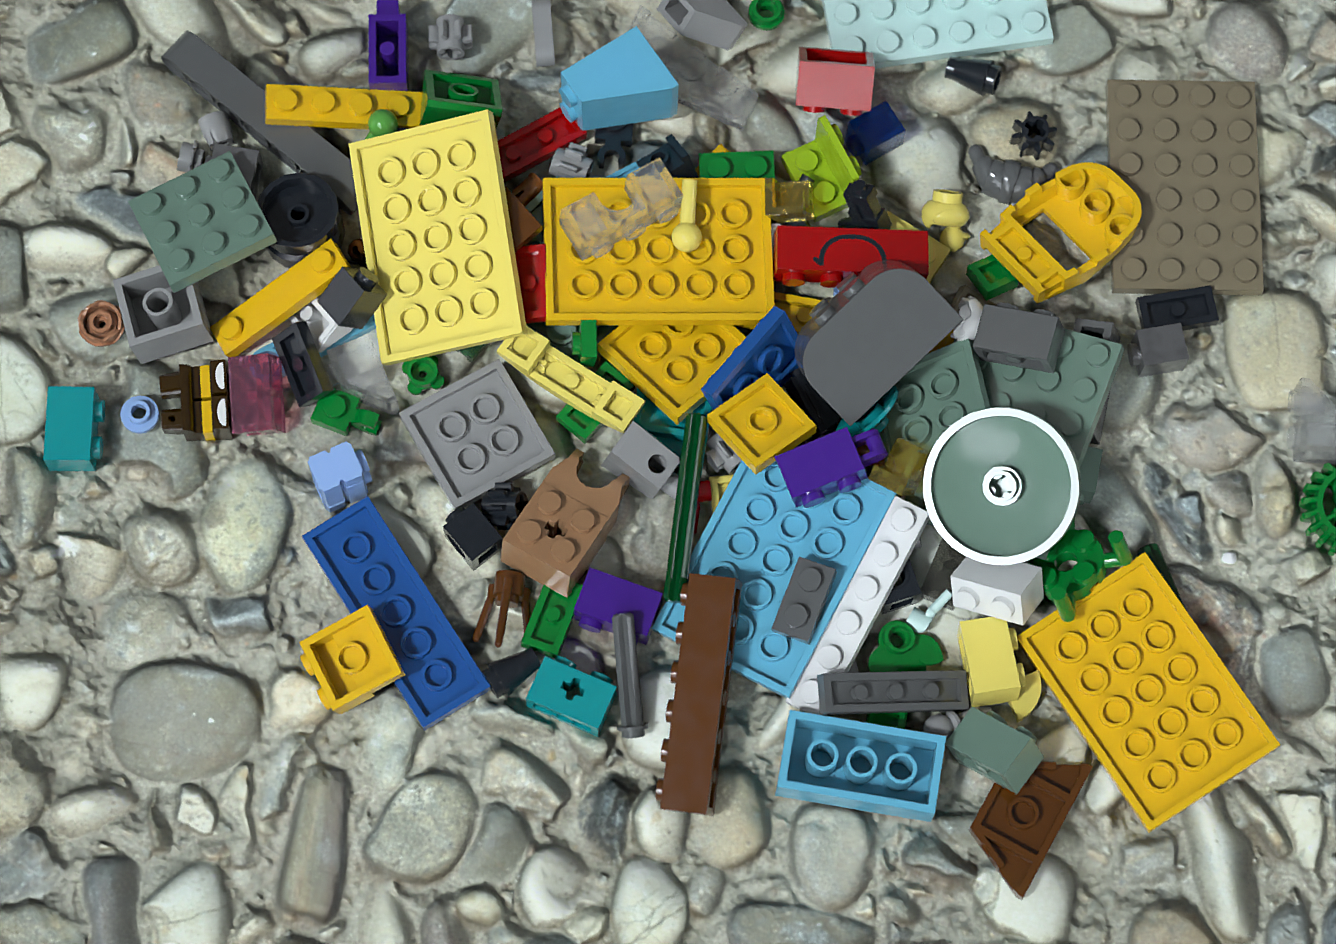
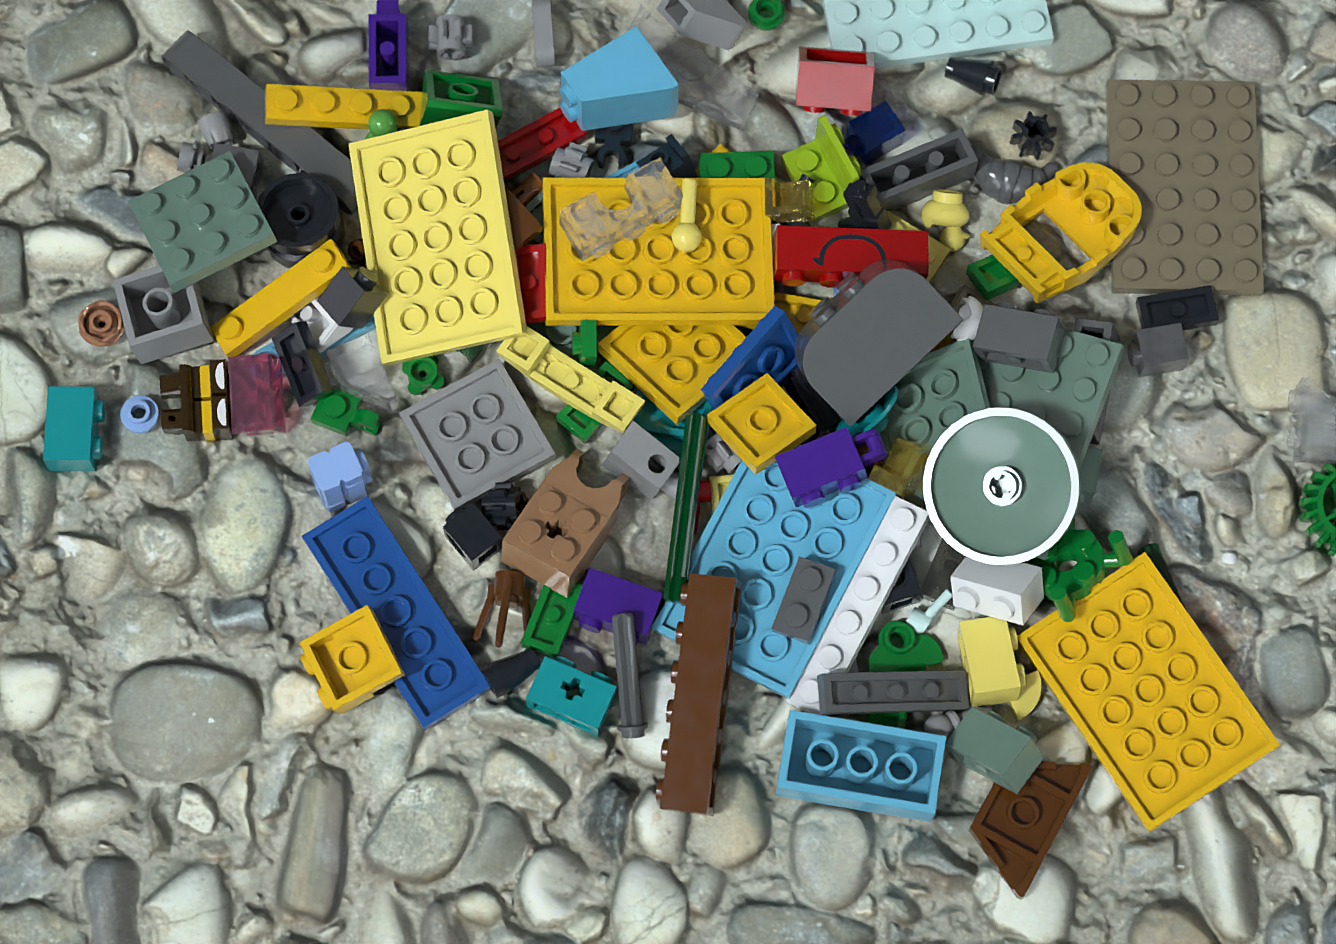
(922, 170): none -> dark grey brick

